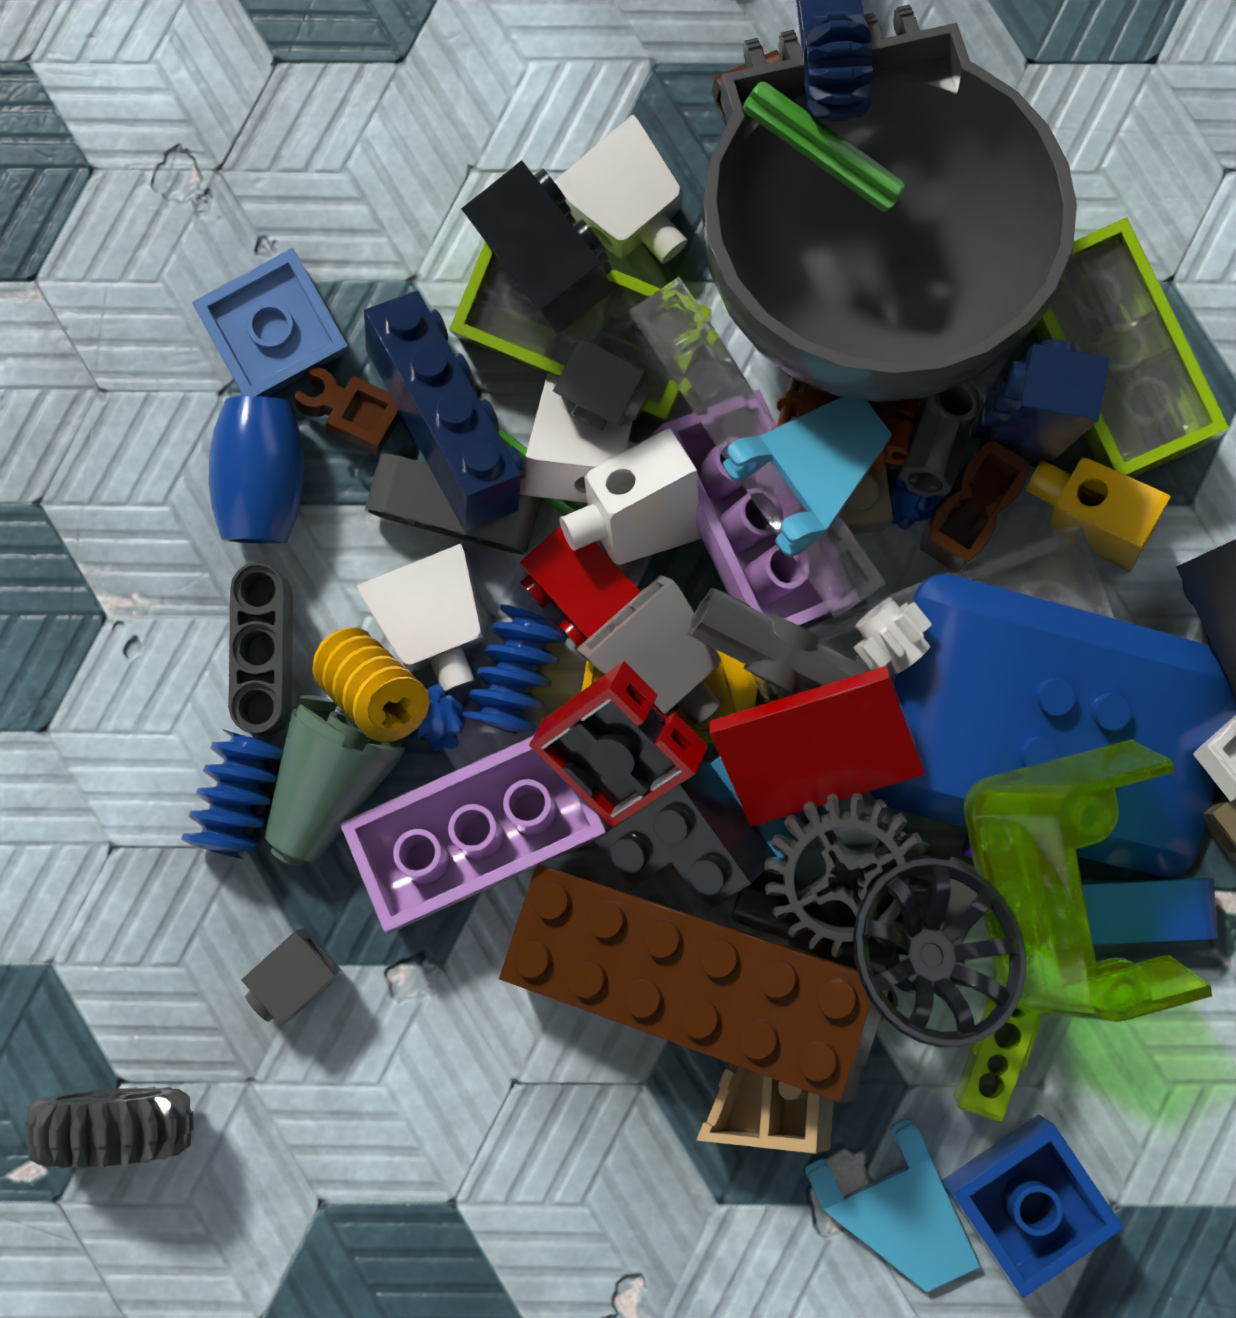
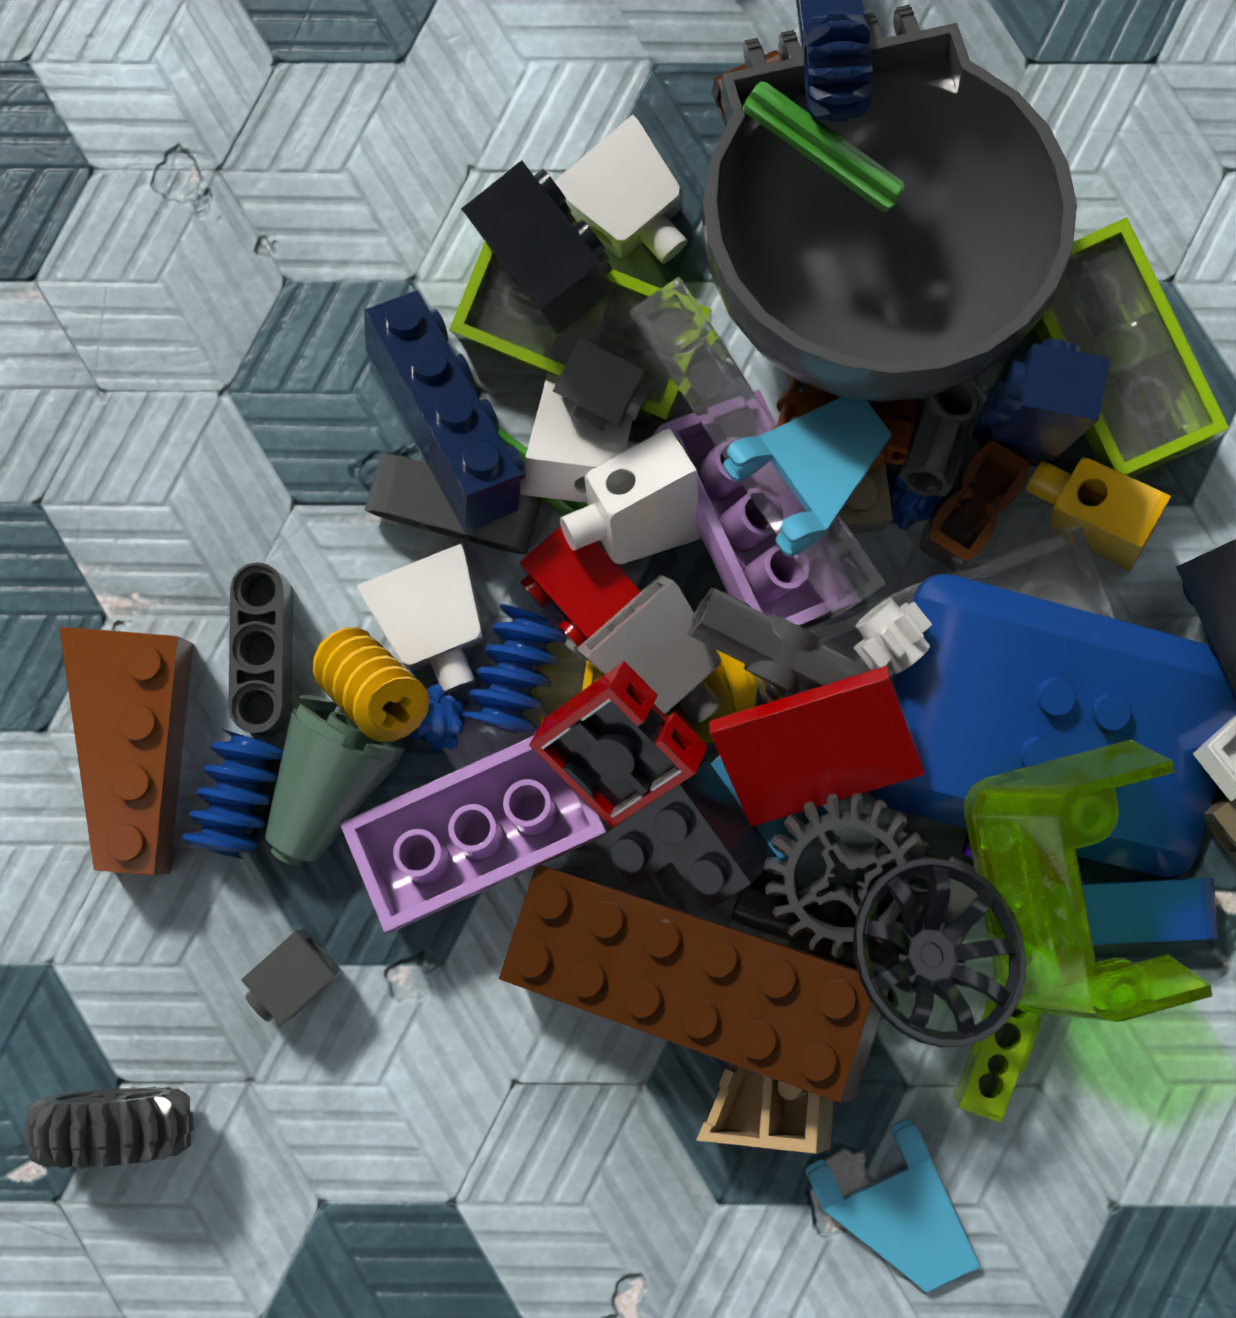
(129, 741): none -> dark orange wedge
(256, 470): blue piece -> none
(271, 326): medium blue plate -> none
(356, 414): reddish brown plate -> none
(1032, 1205): blue brick -> none

